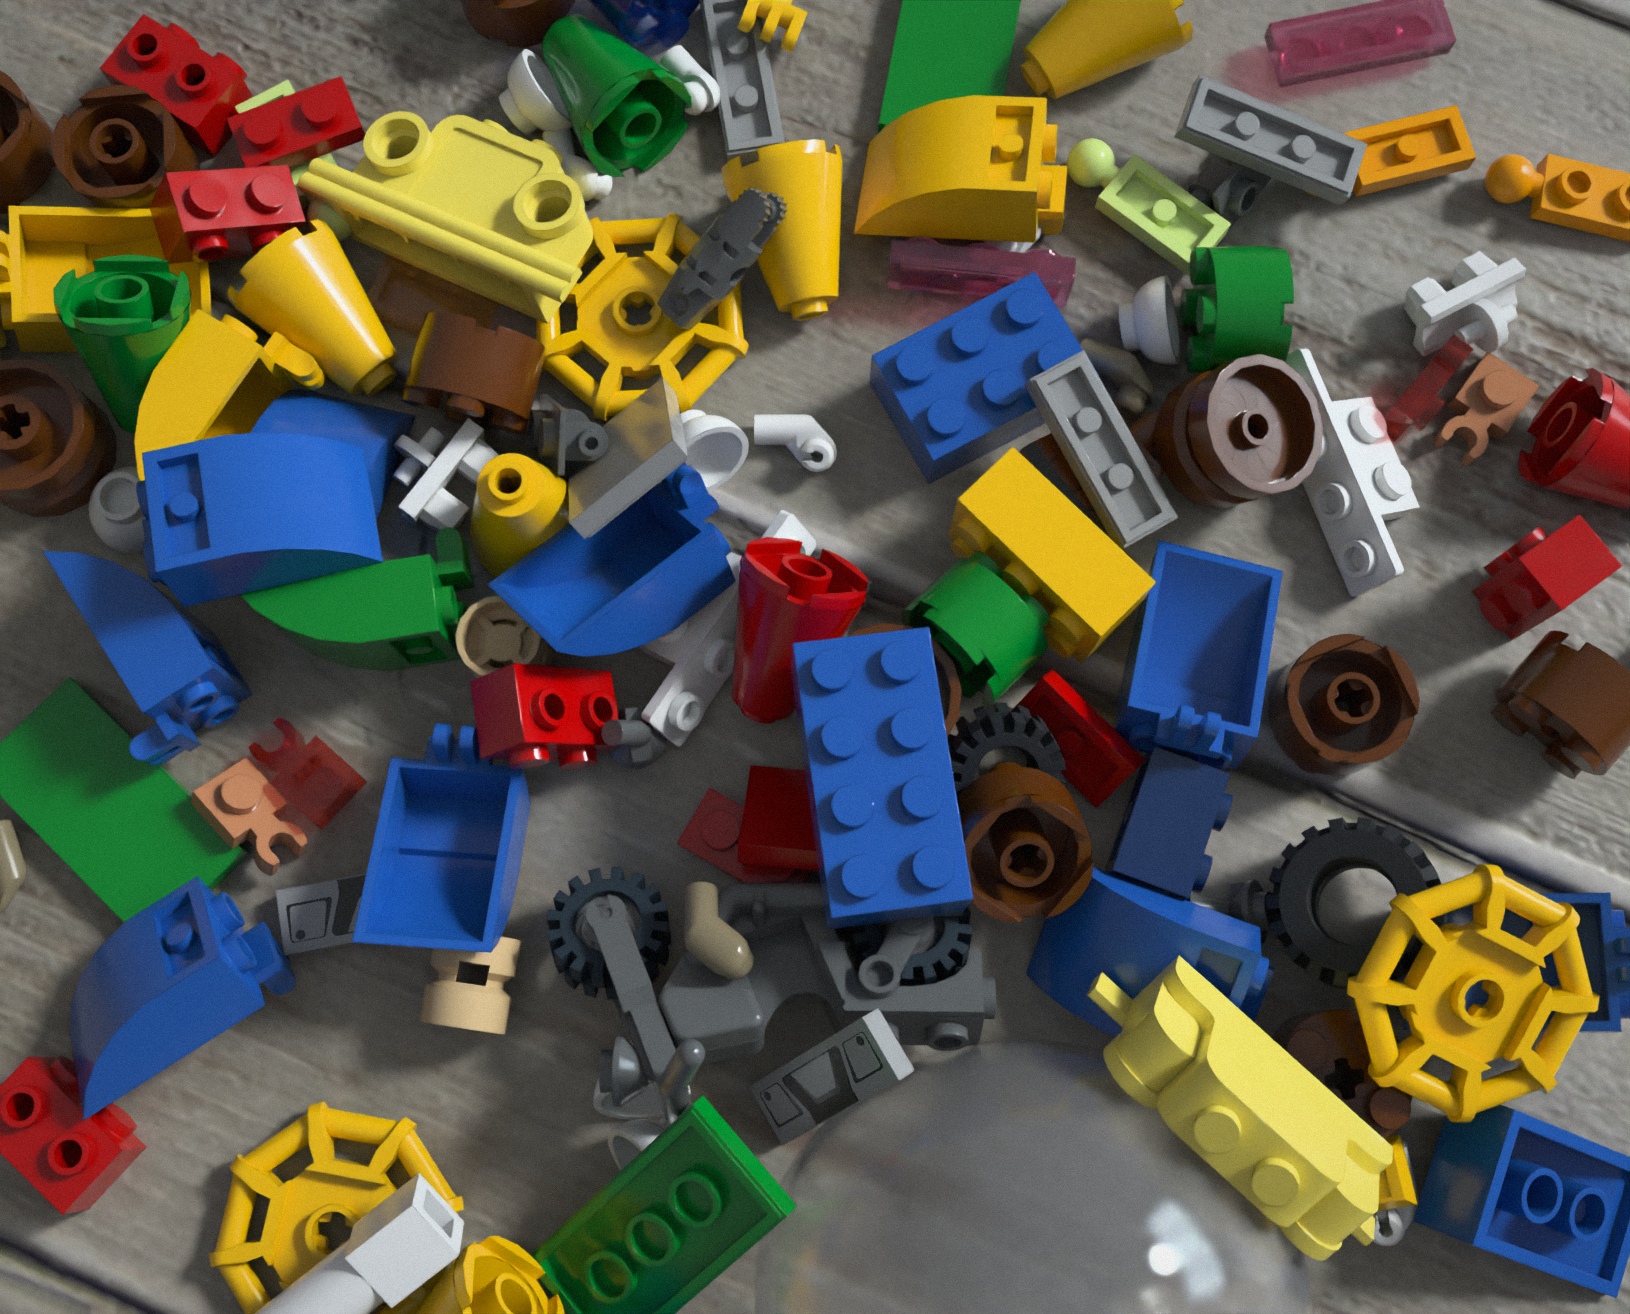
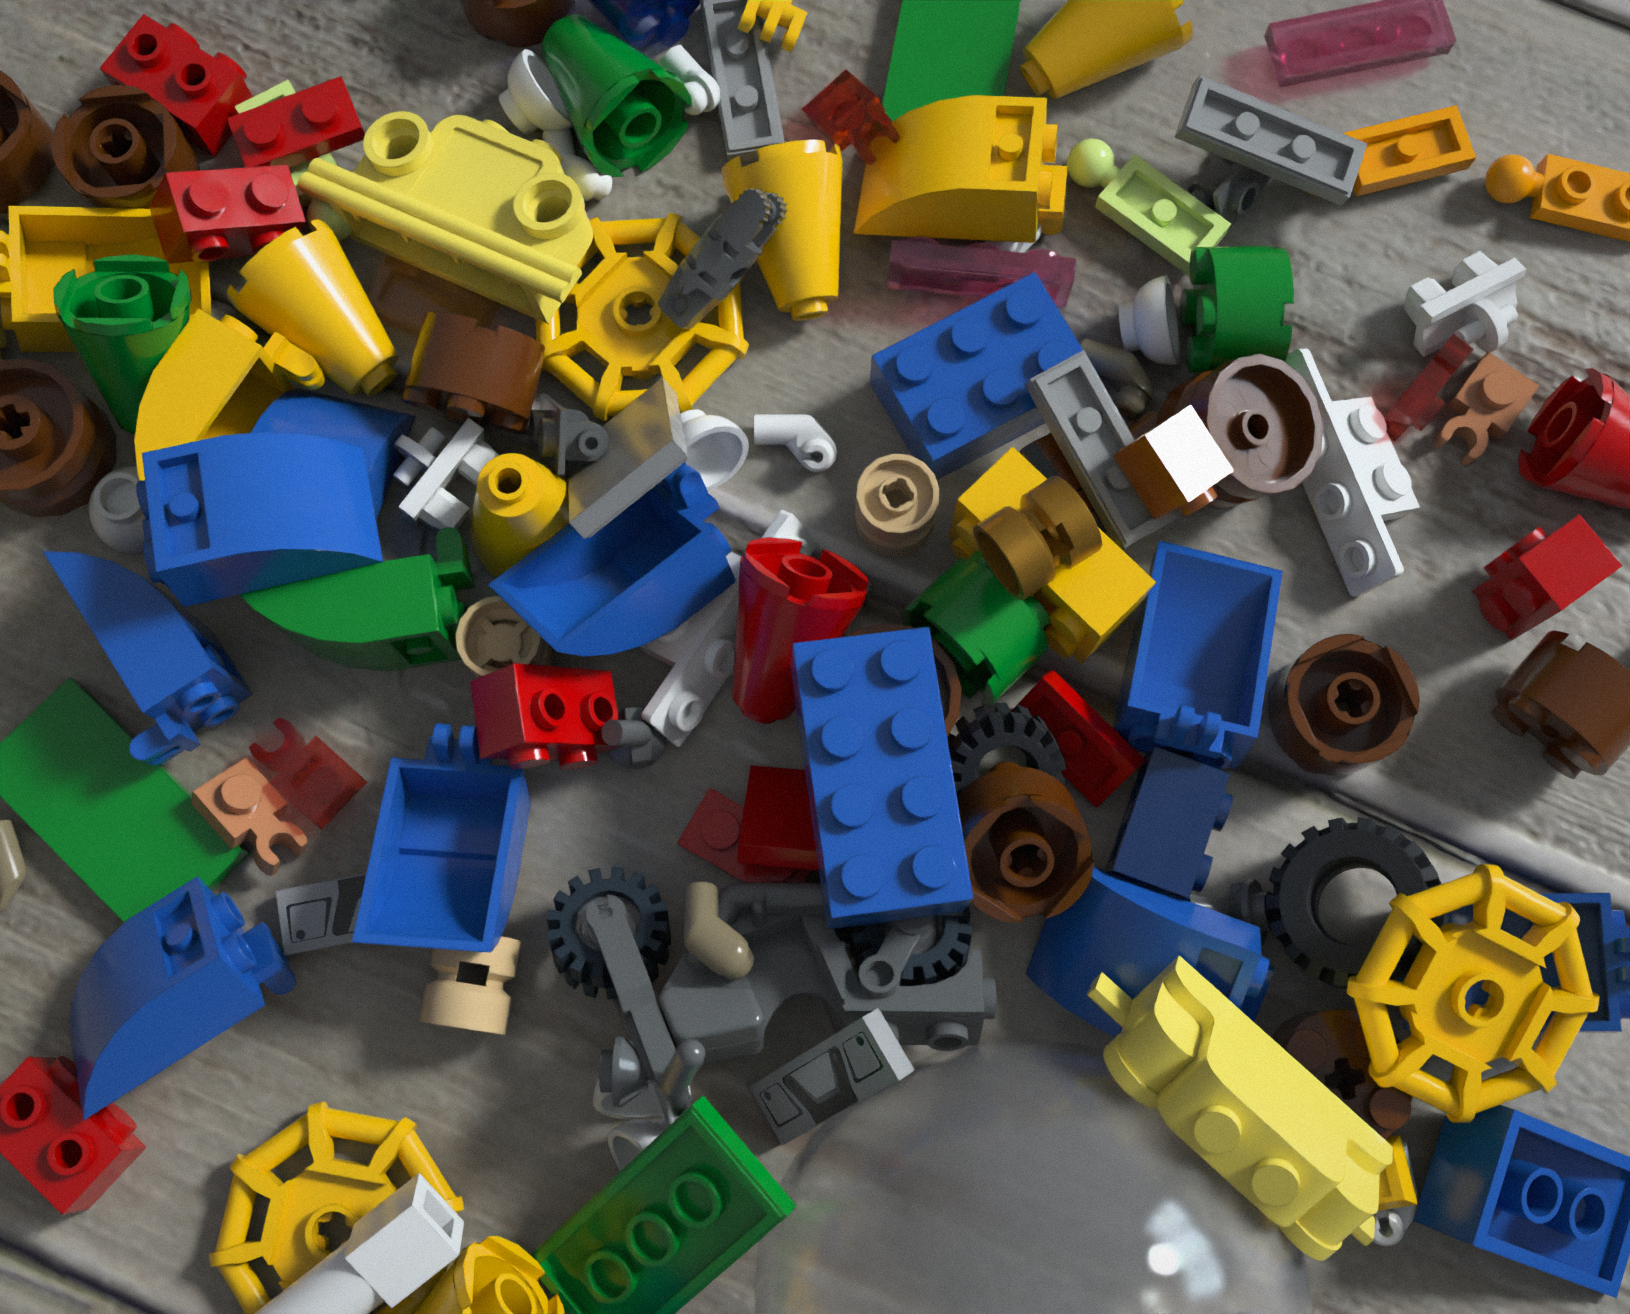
(850, 115): none -> clear red plate
(896, 505): none -> tan wheel
(1044, 533): none -> pearl gold wheel
(1174, 465): none -> brick

